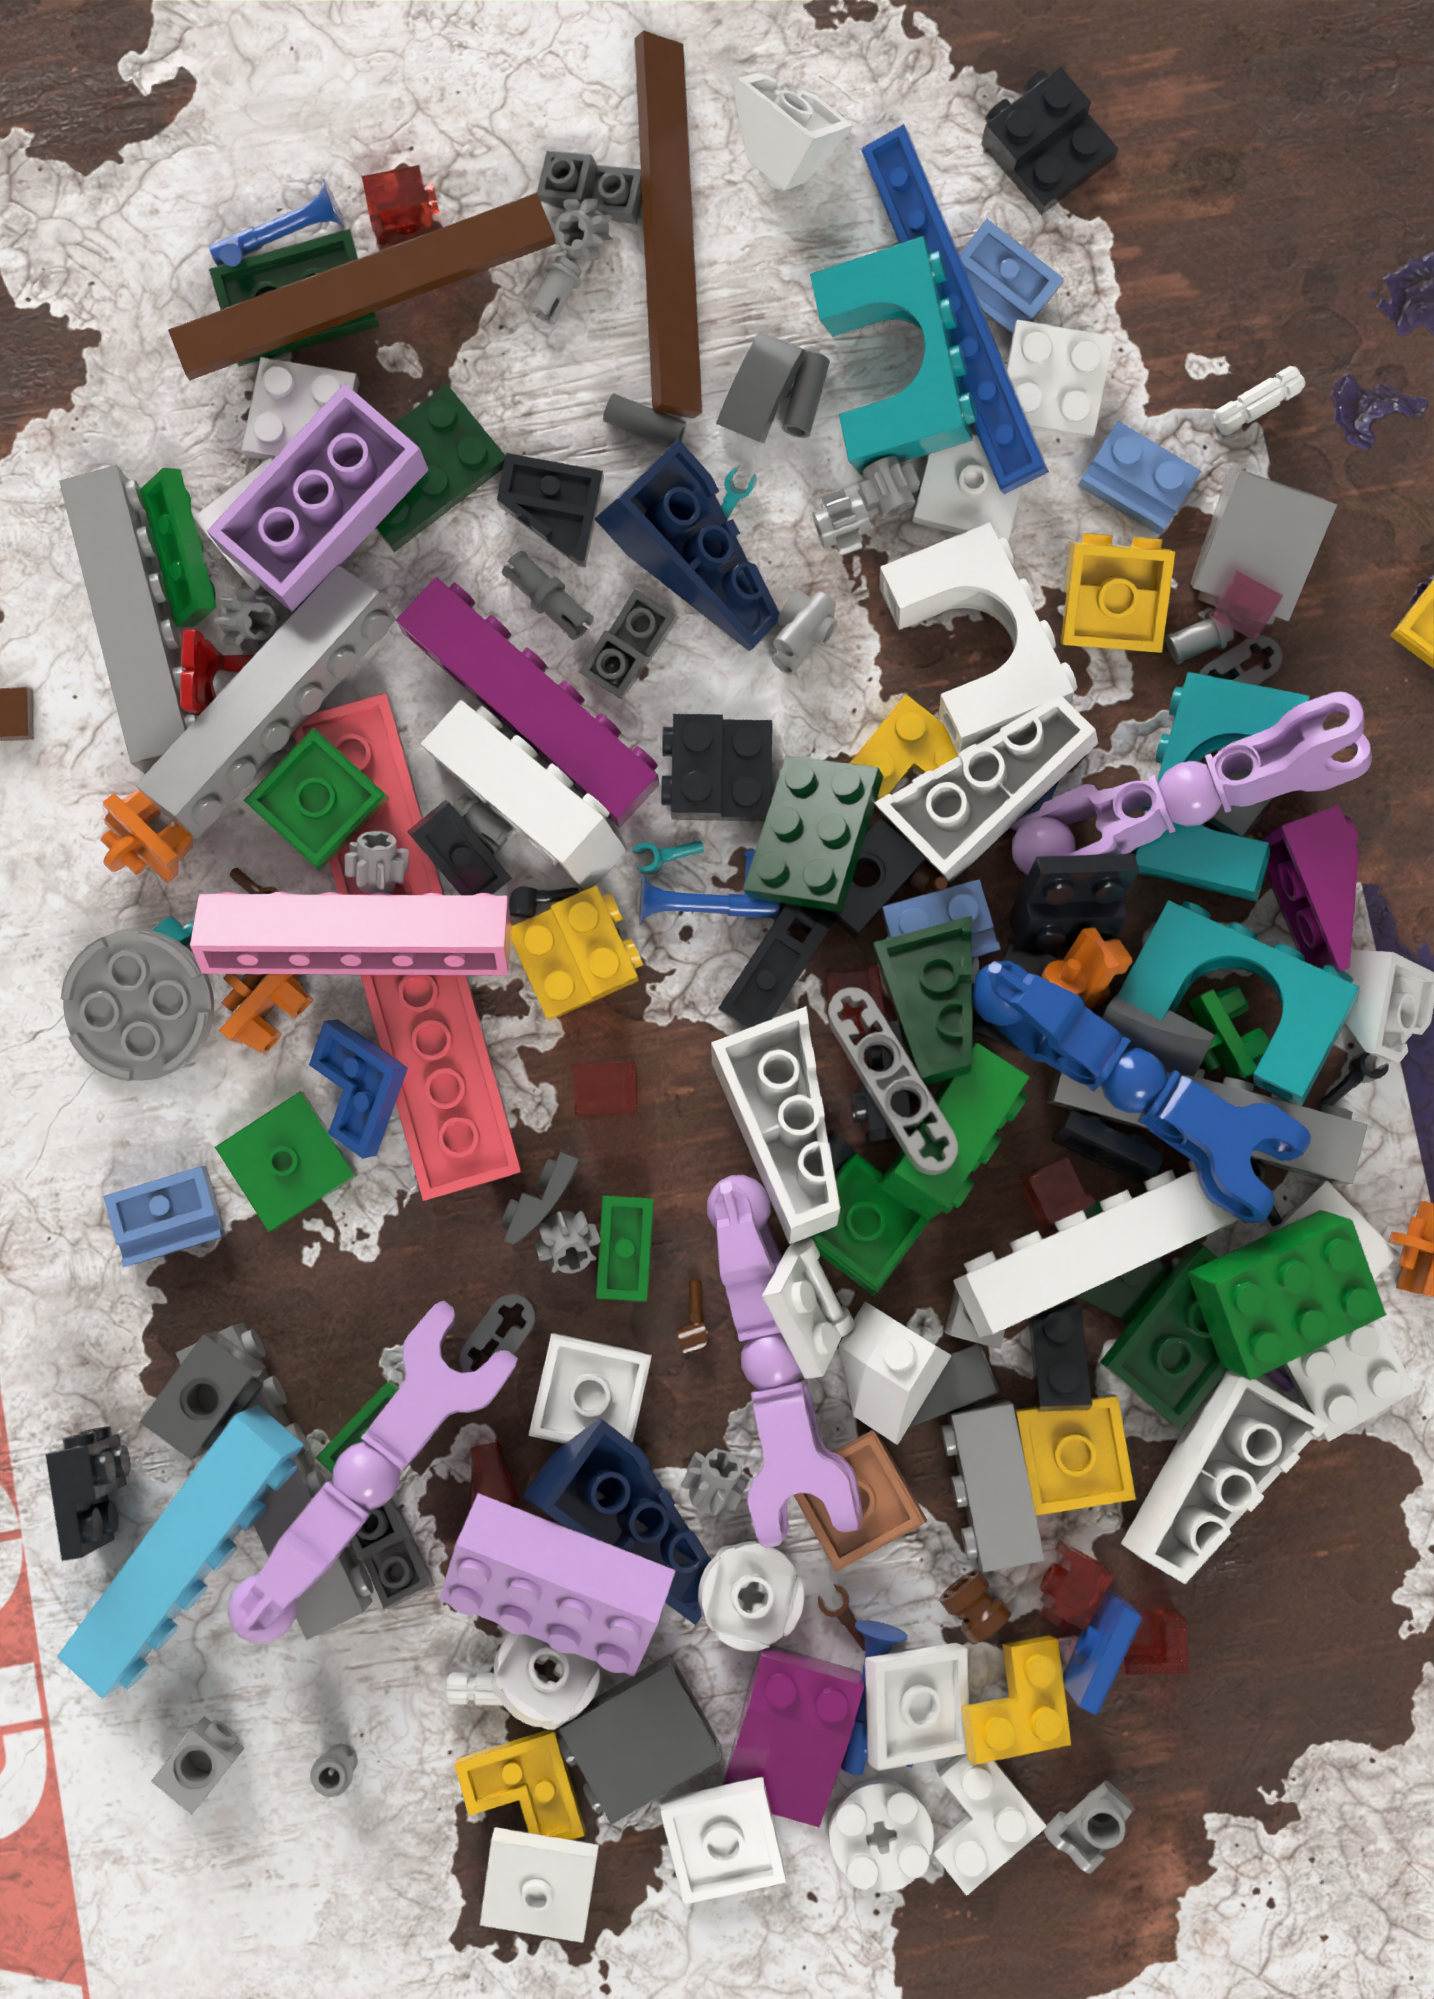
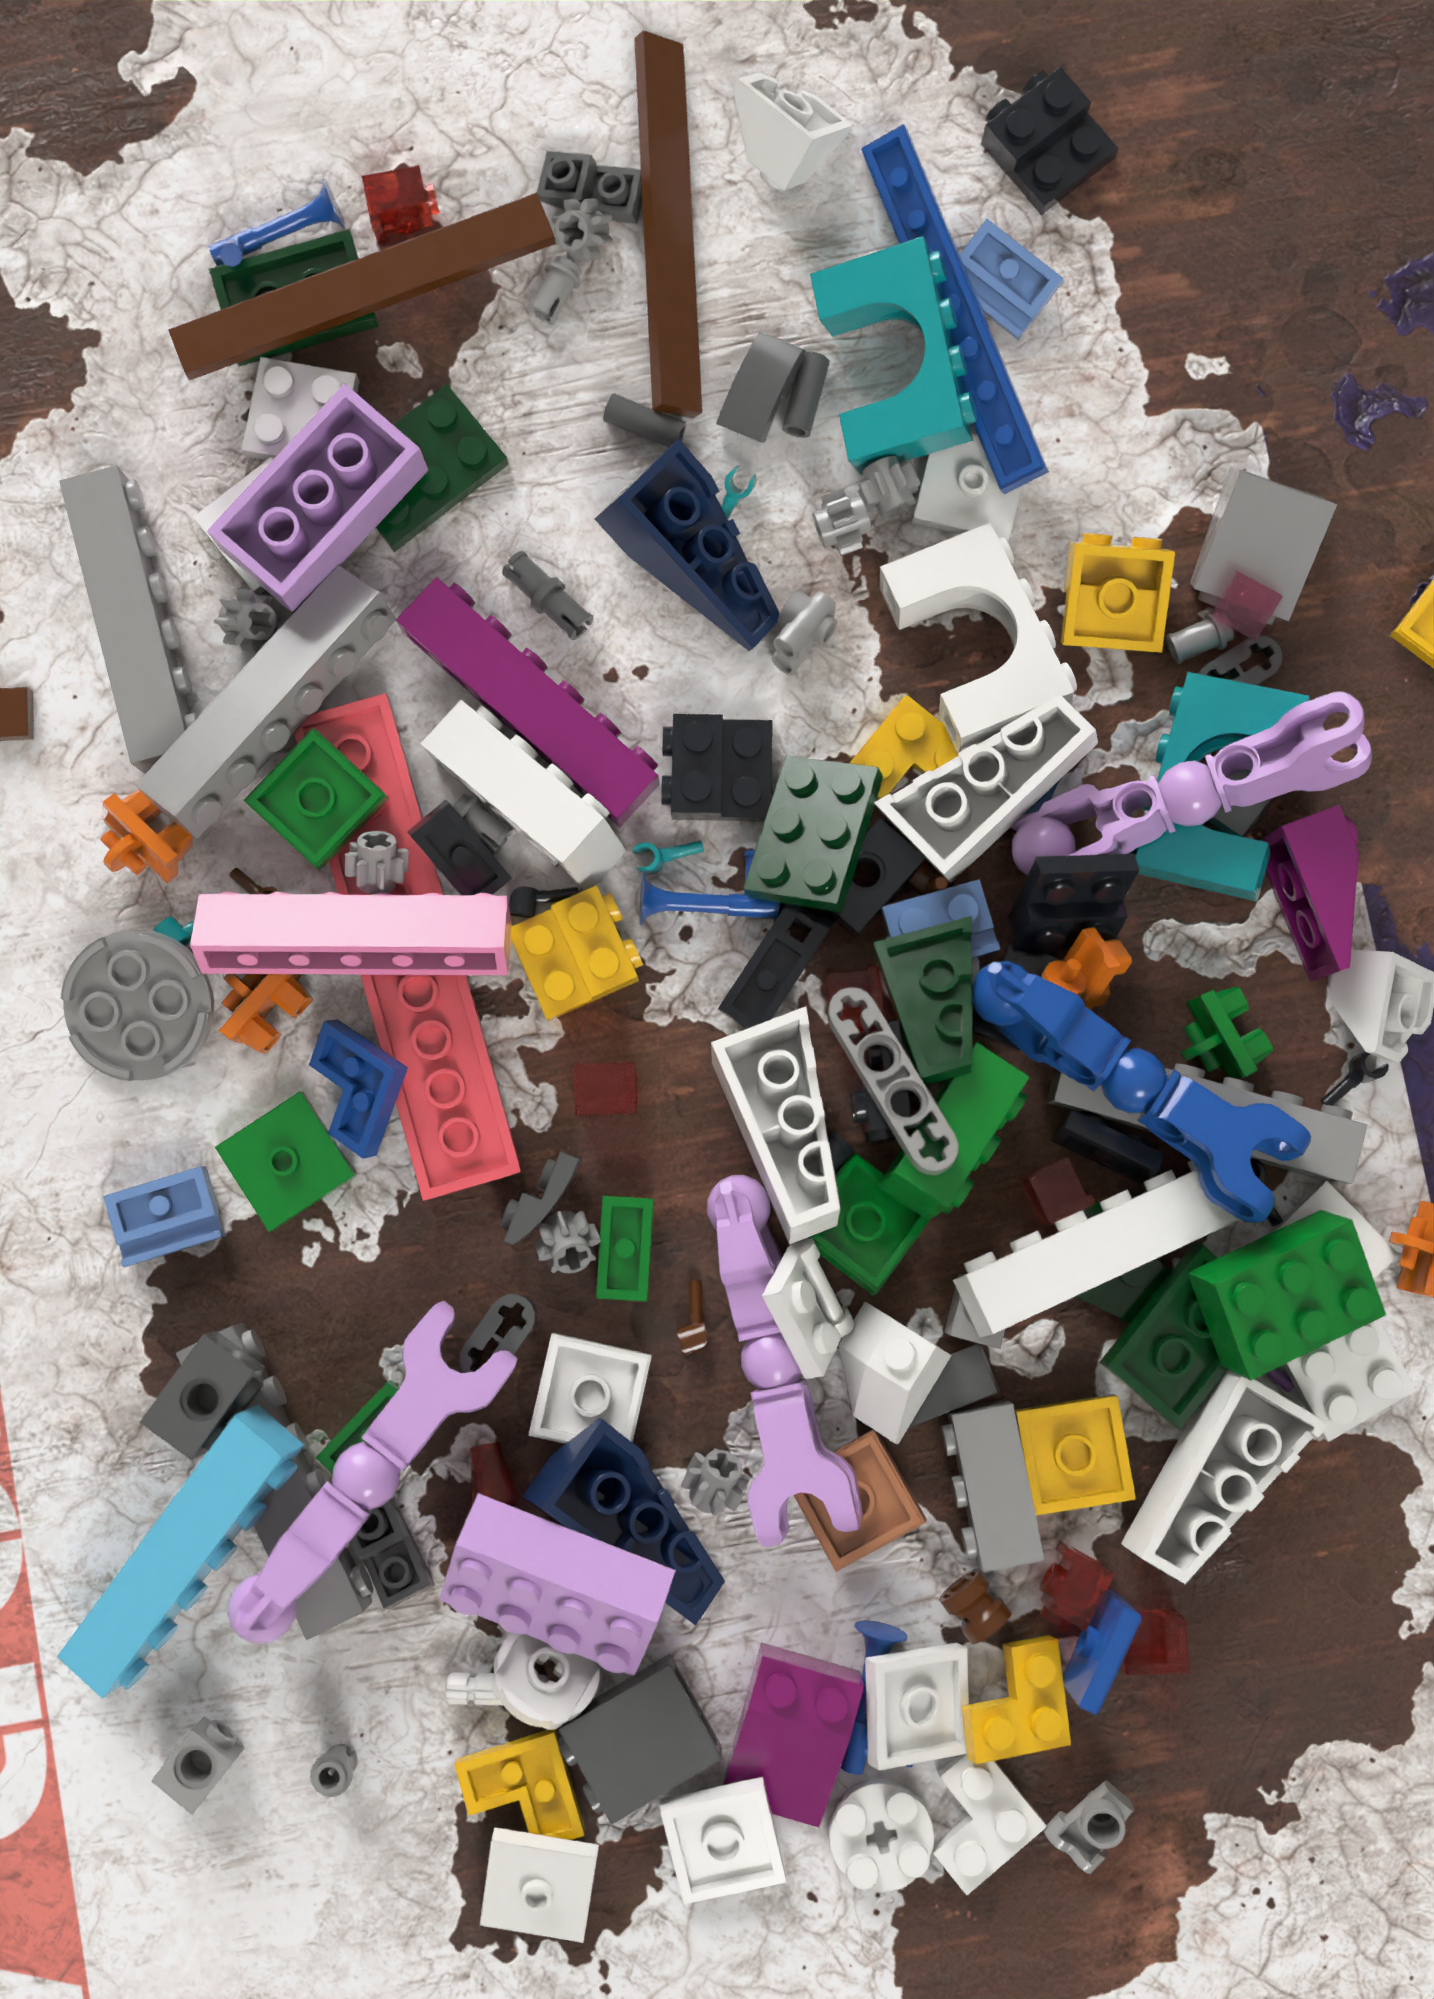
(80, 1483): black plate -> none
(178, 547): green plate -> none
(201, 664): red piece -> none
(553, 501): black wing -> none
(628, 645): dark grey slope -> none
(765, 1621): white plate -> none
(844, 1615): reddish brown hand -> none
(1059, 376): white plate -> none
(1060, 1359): black plate -> none
(1139, 478): medium blue plate -> none
(1173, 1040): dark grey slope -> none
(1259, 400): white axle -> none
(1311, 999): teal arch -> none

